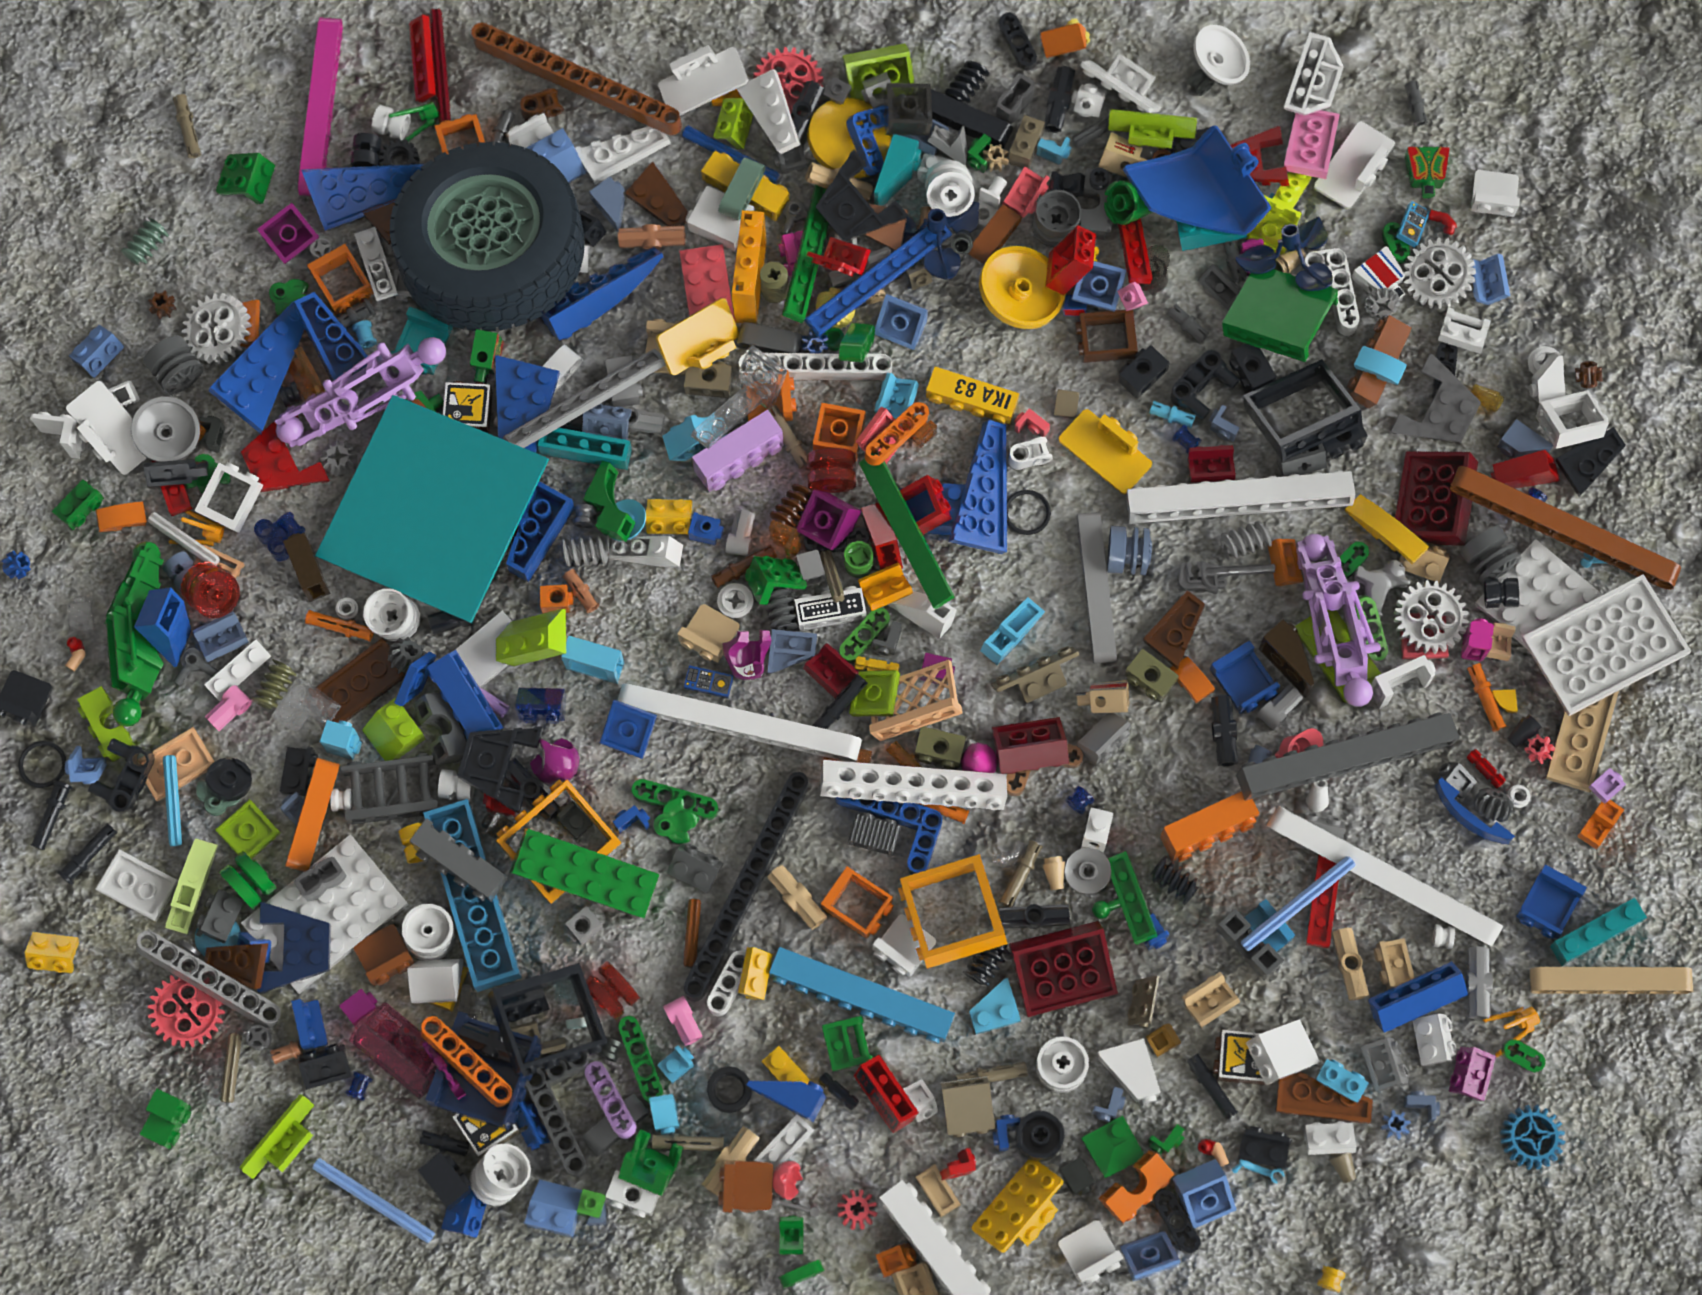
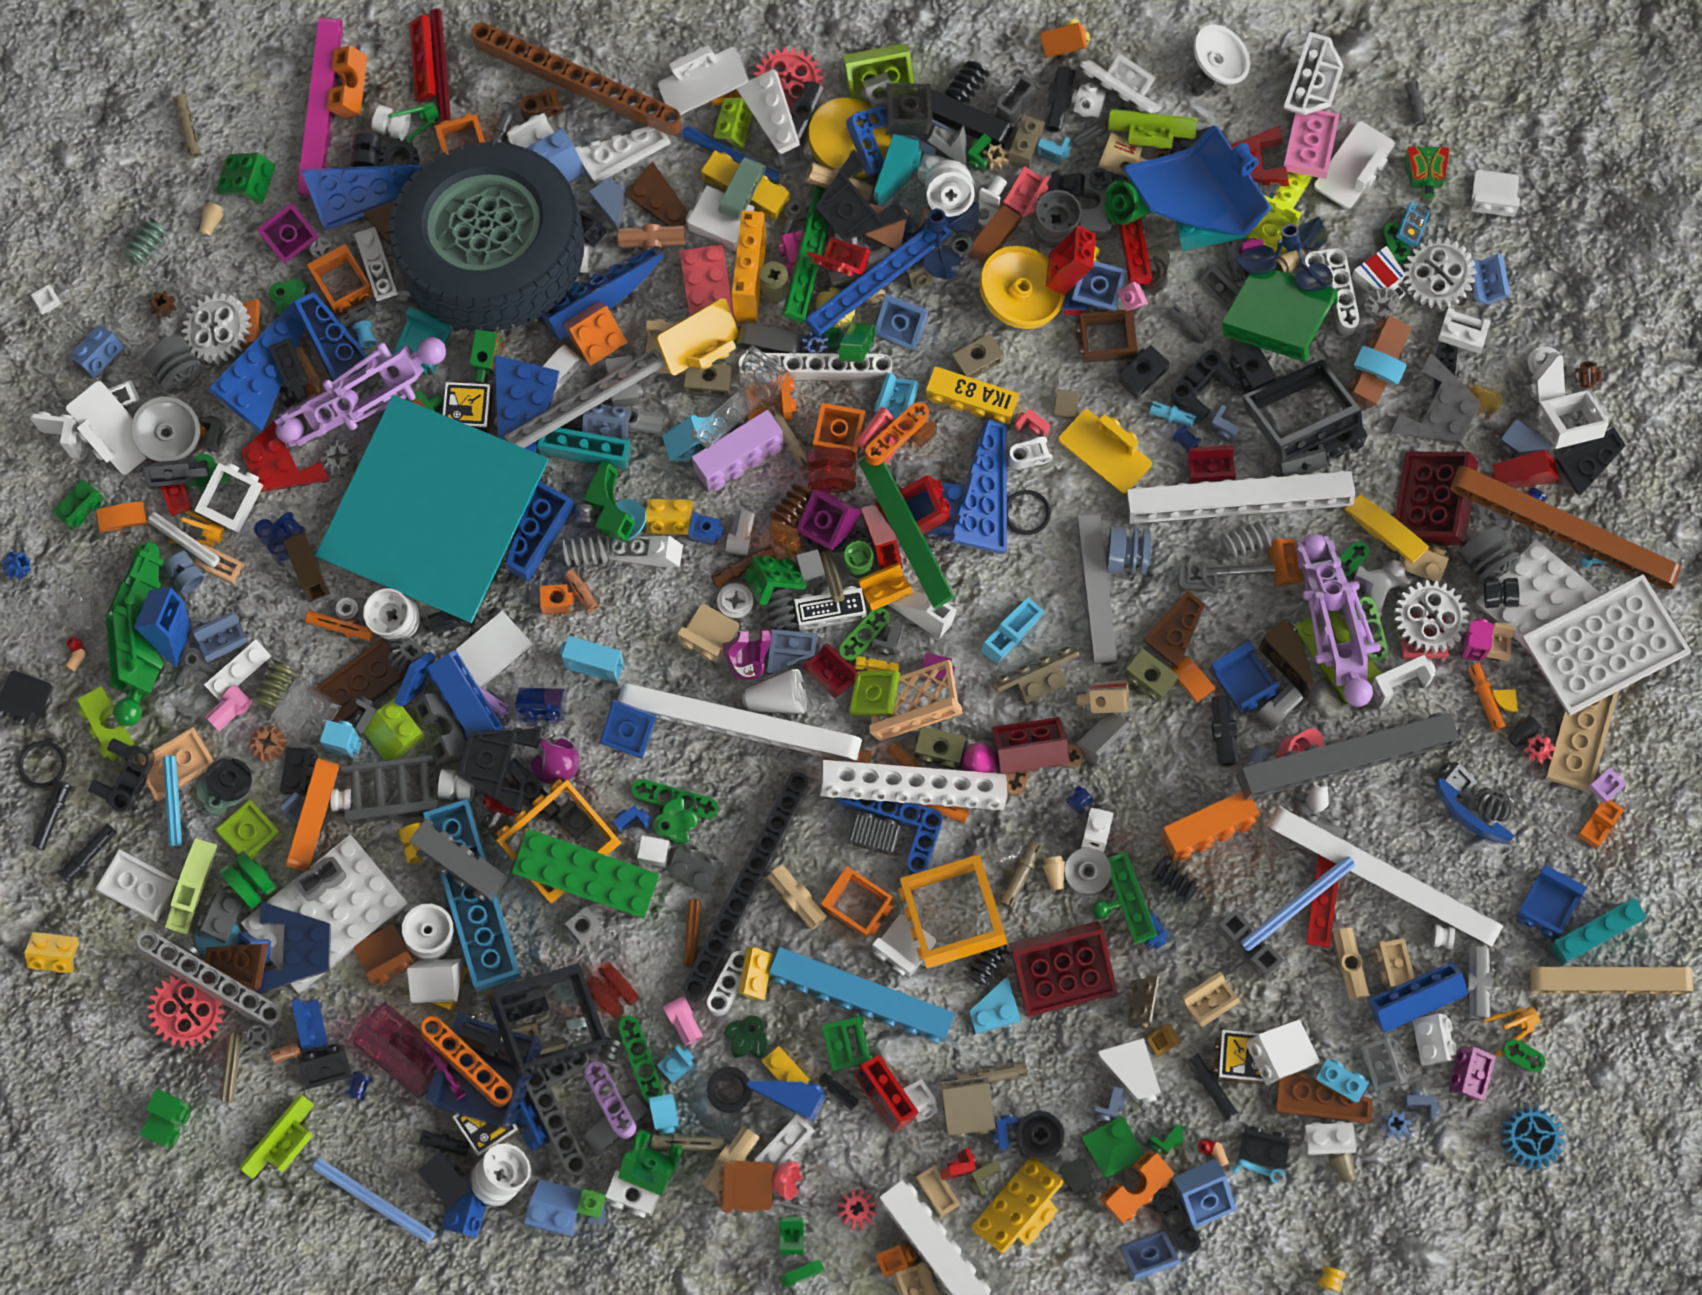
(45, 299): none -> white tile
(84, 769): medium blue bracket -> none
(210, 218): none -> tan cone
(210, 590): clear red wheel -> none
(272, 752): none -> nougat gear
(290, 367): none -> black hinge
(351, 67): none -> orange arch
(358, 1006): magenta brick -> none
(362, 718): none -> dark grey bracket
(532, 639): lime slope -> none
(595, 333): none -> orange brick
(652, 851): none -> white brick
(708, 681): tile -> none
(746, 1040): none -> dark green plate
(777, 694): none -> white cone
(836, 91): flat silver bracket -> none
(840, 703): black pin -> none
(983, 345): none -> dark tan brick
(985, 1170): none -> olive bracket
(1018, 31): black beam -> none
(1050, 916): black piece -> none
(1062, 1050): white wheel -> none
(1090, 1252): white bracket -> none
(1280, 936): dark azure panel -> none
(1445, 219): red arm -> none
(1486, 768): red axle -> none
(1523, 791): white plate -> none

